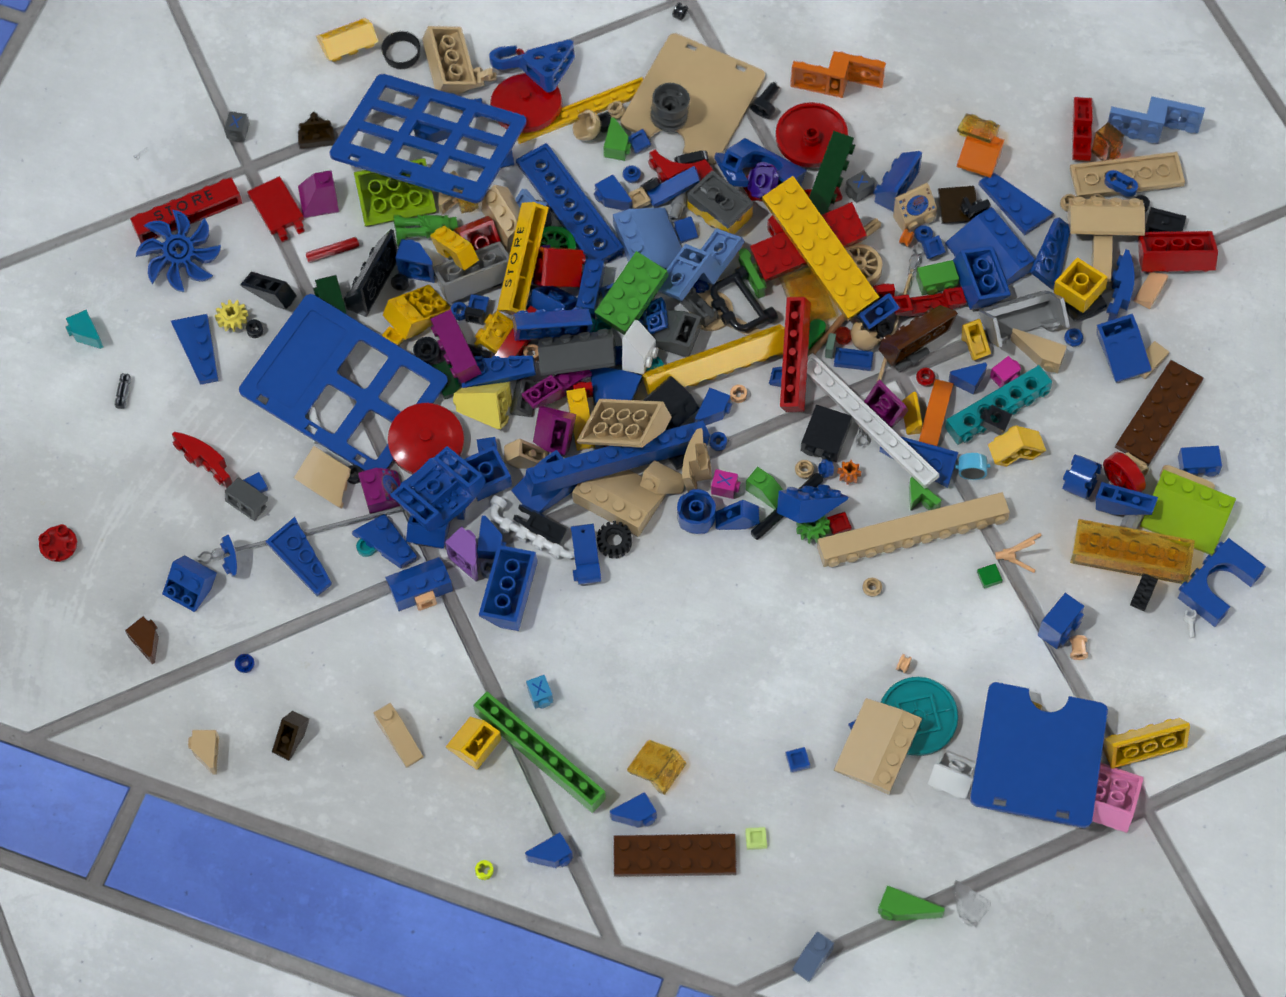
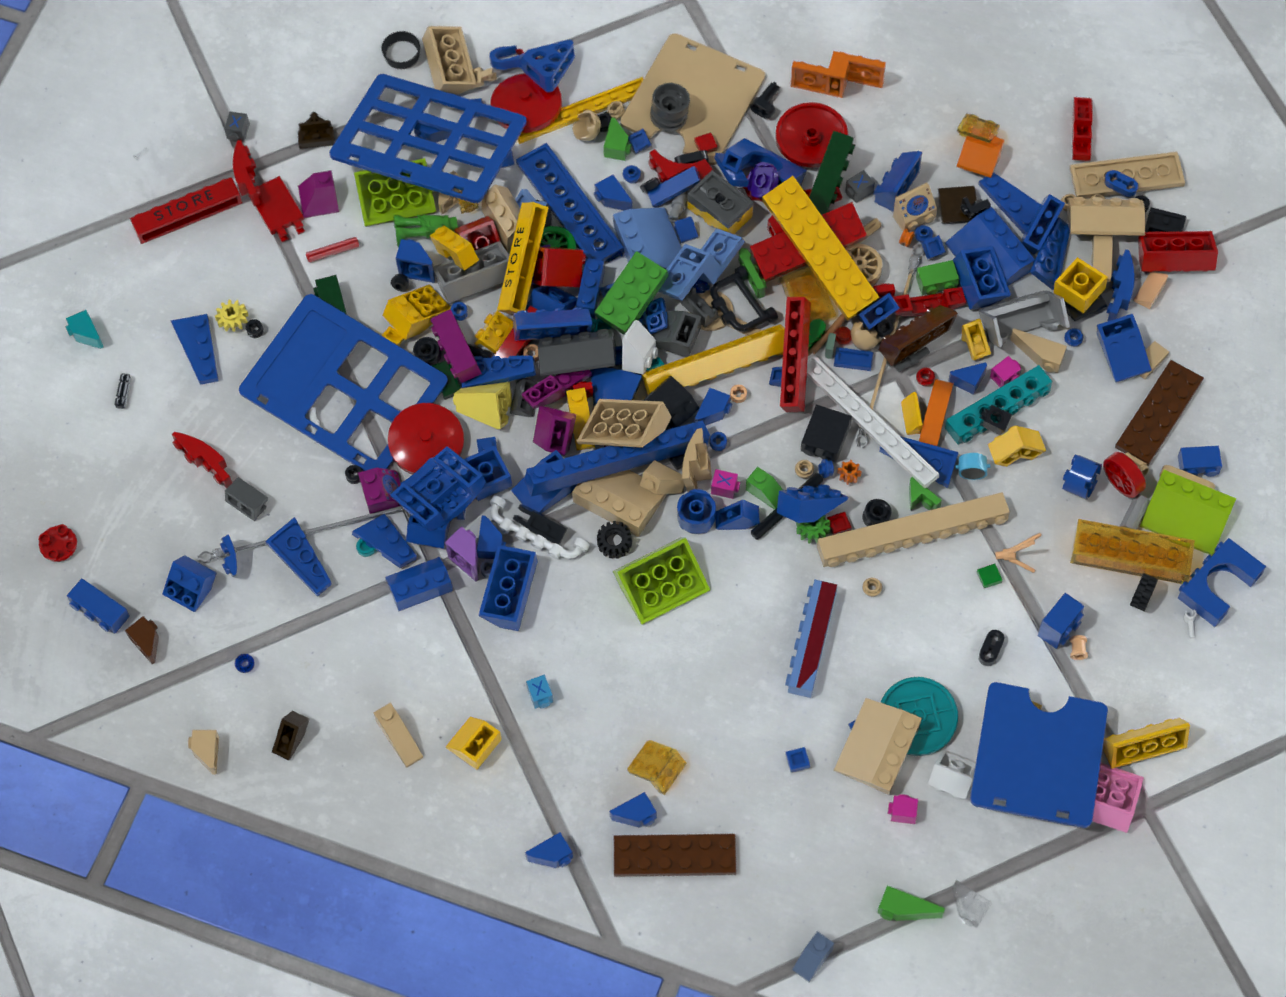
(97, 606): none -> blue brick
(169, 252): blue piece -> none
(244, 172): none -> red slope
(257, 482): blue tile -> none
(270, 289): black slope -> none
(324, 476): tan slope -> none
(347, 39): yellow slope -> none
(373, 275): black slope -> none
(425, 600): light nougat tile -> none
(474, 315): black tile -> none
(479, 302): blue plate -> none
(486, 864): neon yellow bush -> none
(523, 454): tan slope -> none
(540, 752): bright green brick -> none
(585, 554): blue door -> none
(639, 198): tan plate -> none
(661, 580): none -> lime slope
(680, 11): black bush -> none
(706, 142): none -> red tile
(756, 838): yellowish green tile -> none
(812, 638): none -> brick
(876, 506): none -> black wheel
(886, 404): magenta slope -> none
(903, 663): light nougat bush -> none
(903, 809): none -> dark pink brick
(987, 646): none -> black beam
(1042, 223): none -> blue brick
(1107, 142): clear orange brick -> none
(1124, 501): blue slope -> none
(1159, 114): medium blue bracket -> none

